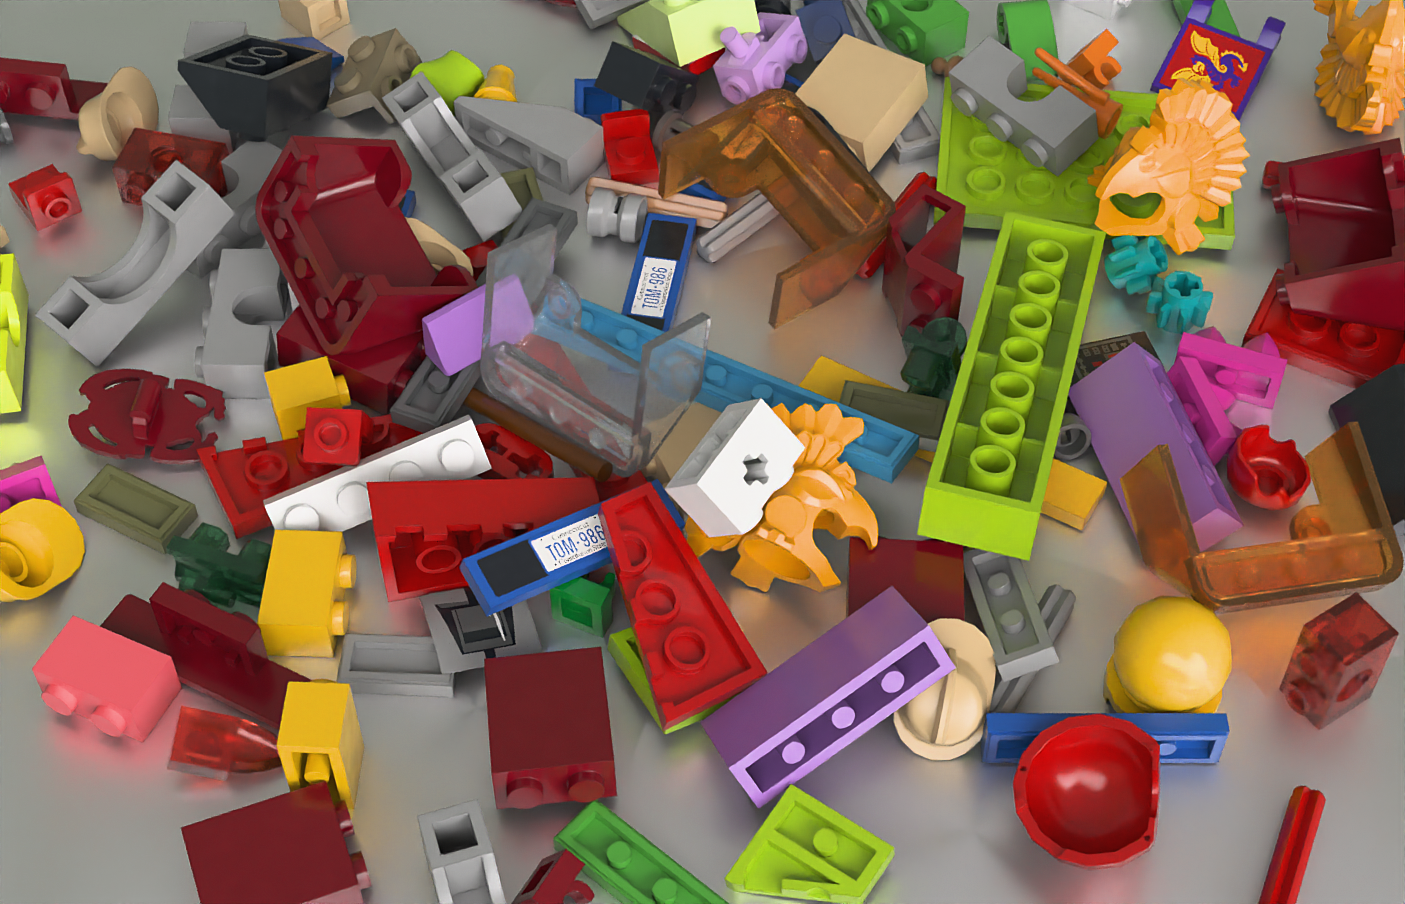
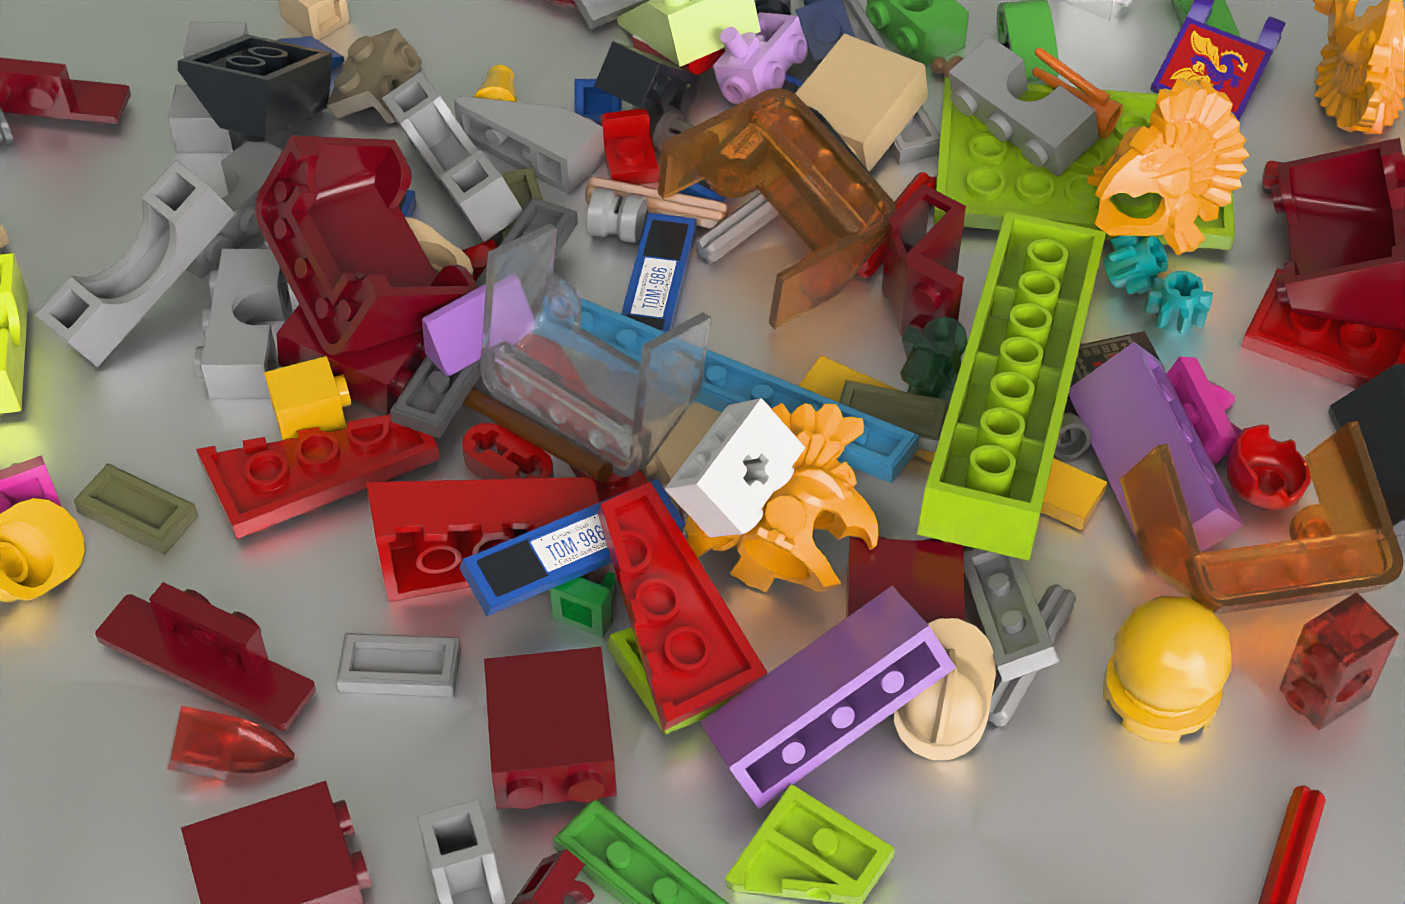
(46, 196): red bracket -> none
(107, 679): coral brick -> none
(113, 114): tan piece -> none
(145, 415): dark red shield -> none
(151, 154): clear red brick -> none
(215, 573): clear green hips -> none
(305, 593): yellow brick -> none
(321, 738): yellow brick -> none
(336, 436): red bracket -> none
(341, 497): white plate -> none
(452, 76): lime piece -> none
(467, 636): sticker -> none
(1090, 791): red cylinder -> none
(1093, 61): orange tile -> none
(1179, 735): blue tile -> none
(1247, 372): dark pink tile -> none

